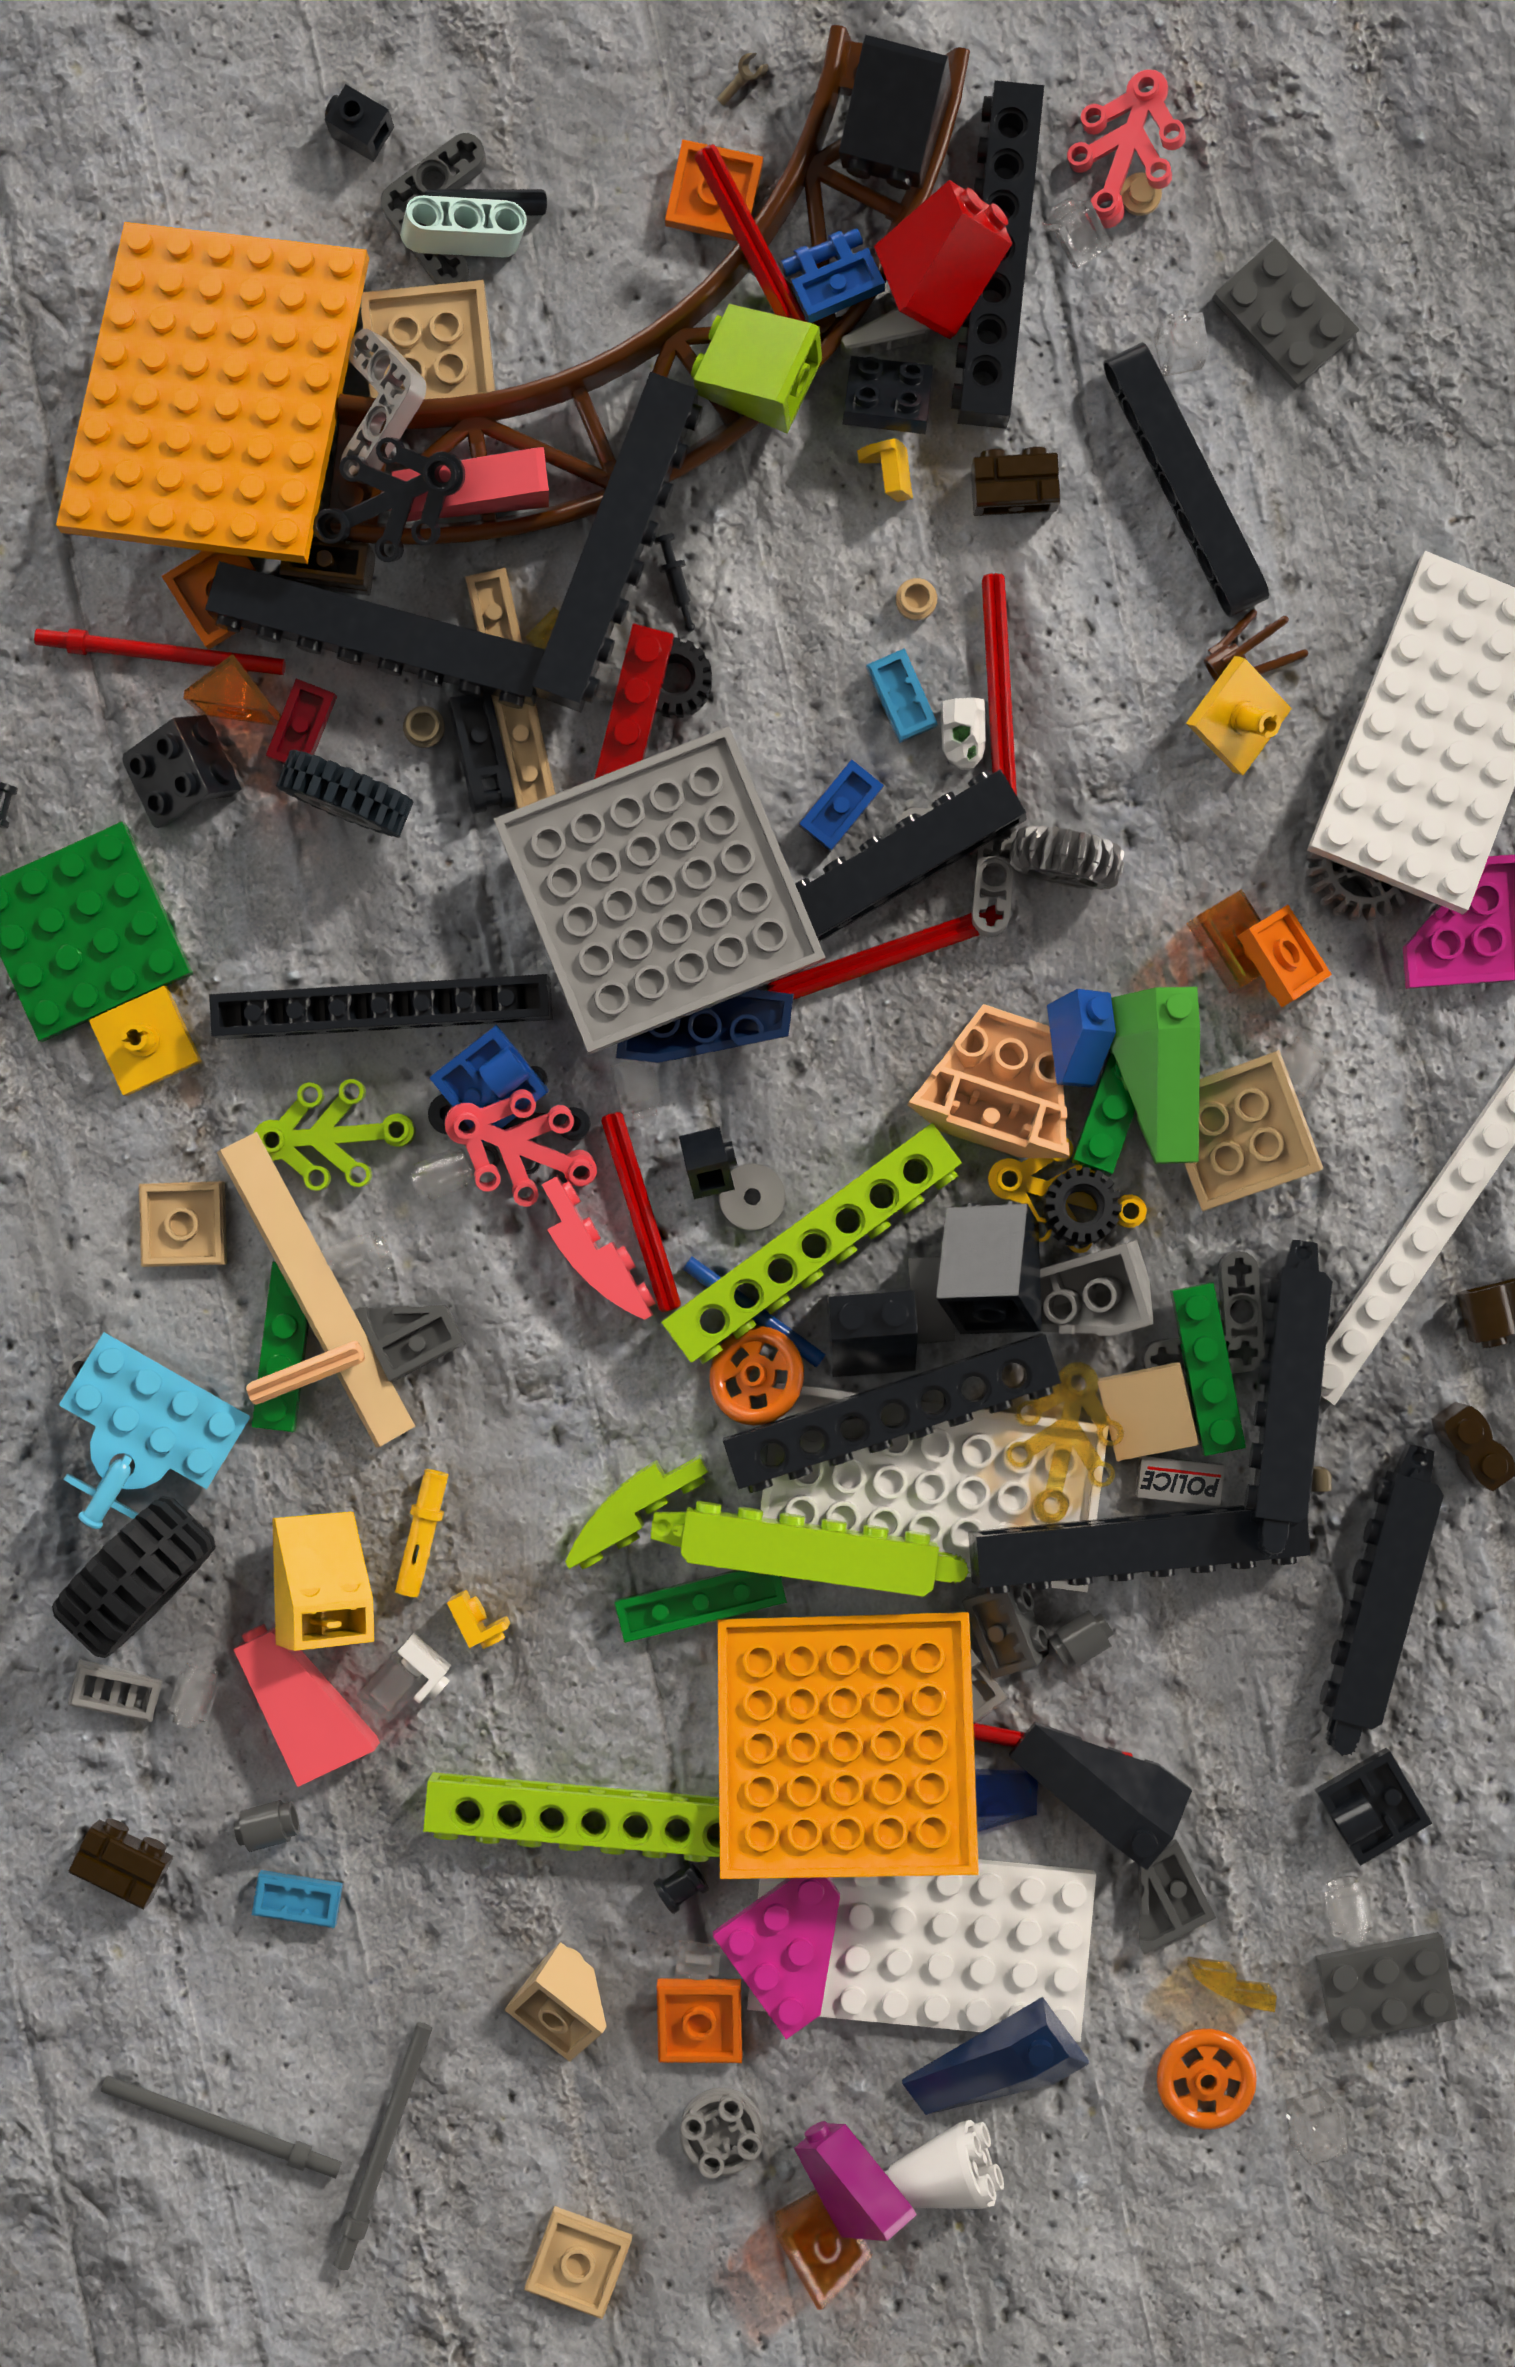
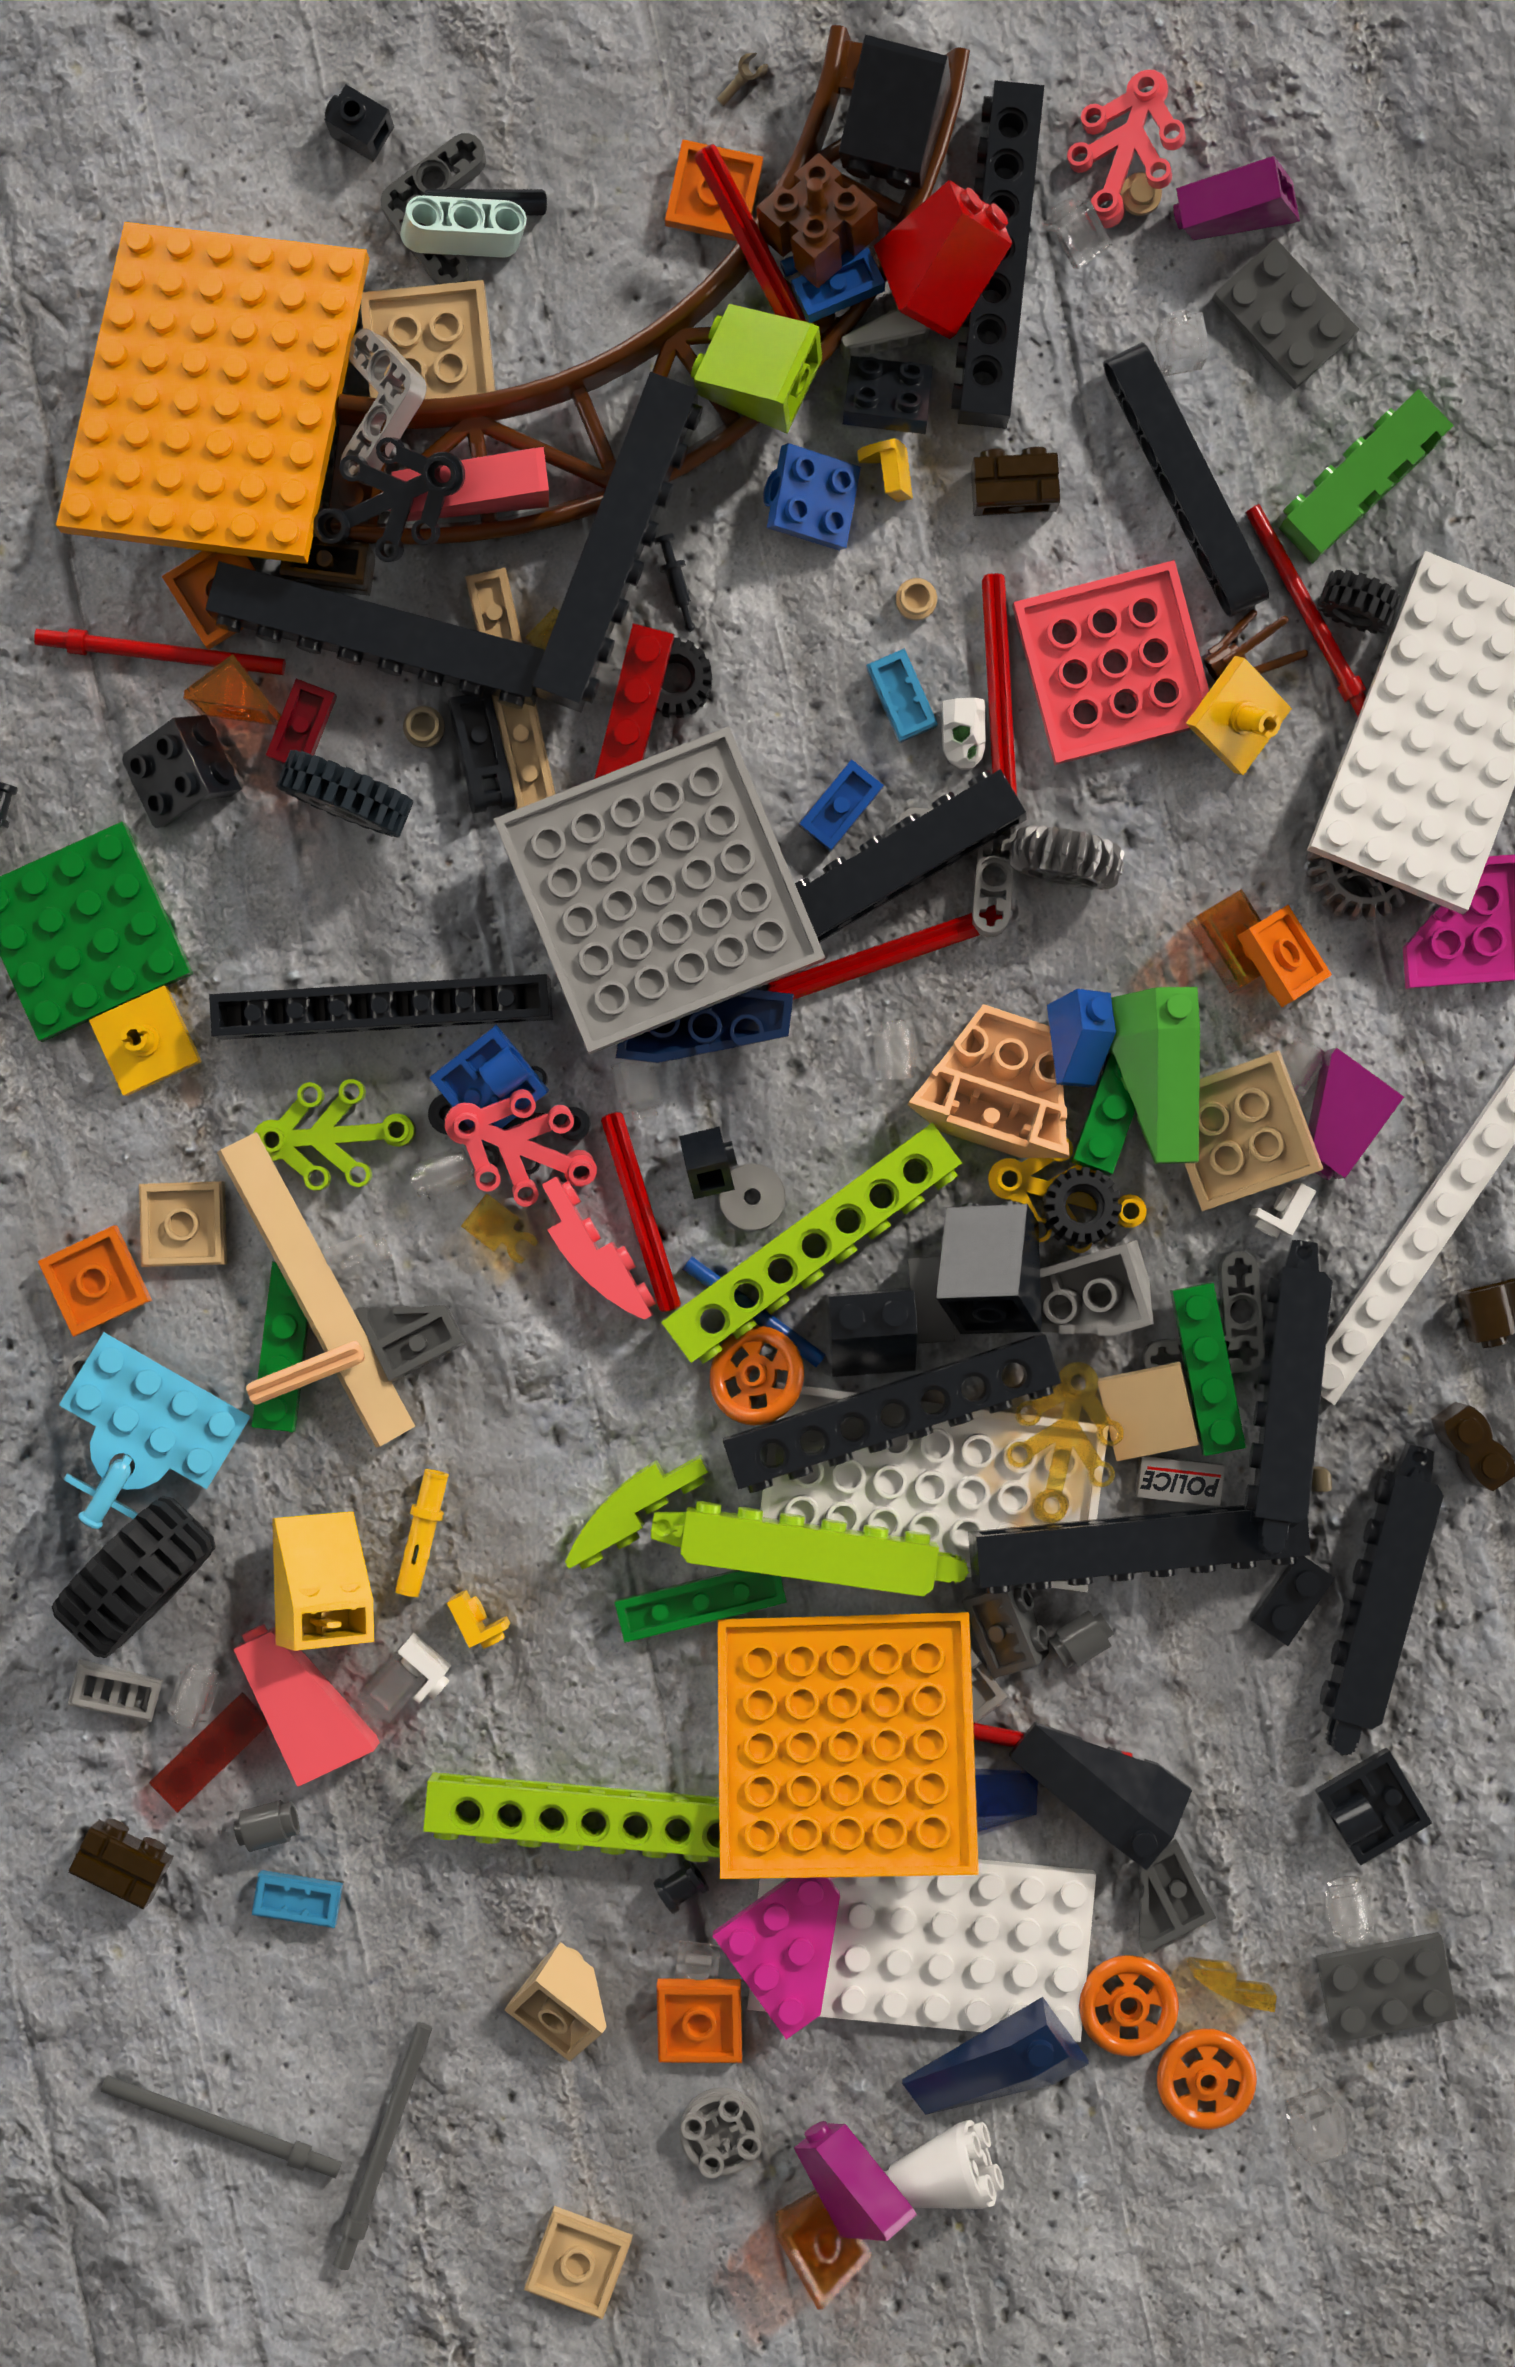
(94, 1280): none -> orange plate
(209, 1752): none -> clear red plate
(495, 1225): none -> clear yellow plate
(812, 496): none -> blue plate
(818, 220): none -> reddish brown brick
(895, 1050): none -> clear brick
(1108, 2033): none -> orange plate
(1116, 596): none -> coral piece
(1237, 201): none -> magenta slope
(1290, 1206): none -> white bracket
(1292, 1599): none -> black plate
(1347, 1112): none -> magenta slope
(1350, 687): none -> red bar
(1358, 601): none -> black tyre
(1365, 476): none -> bright green wedge

